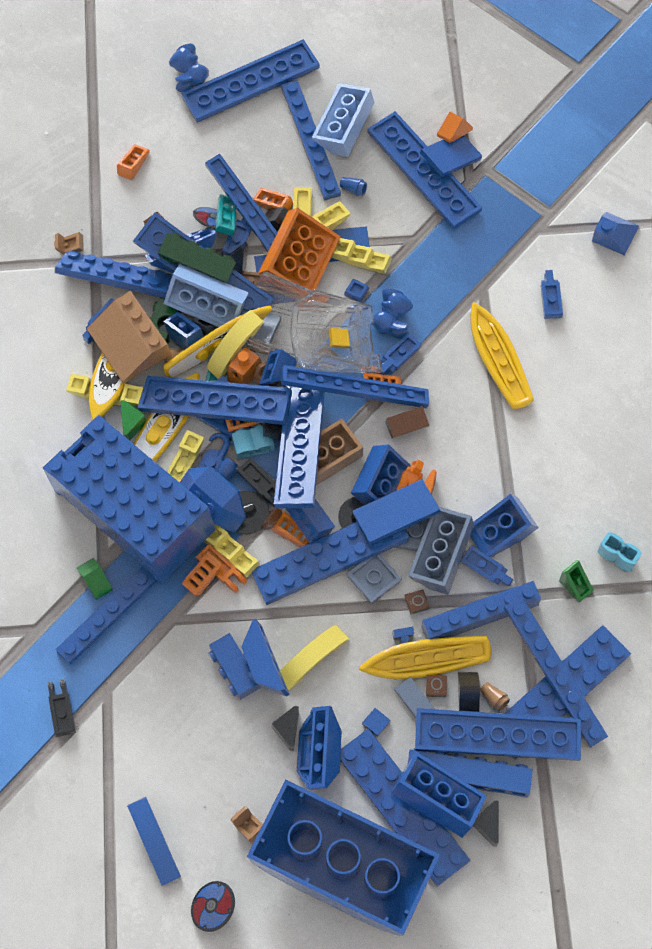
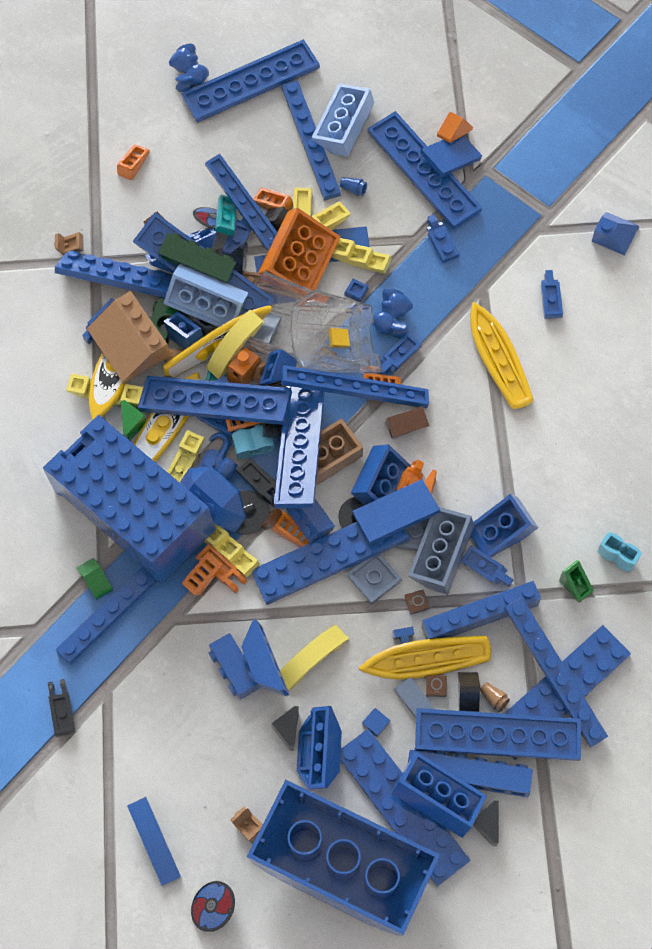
(441, 240): none -> blue hinge

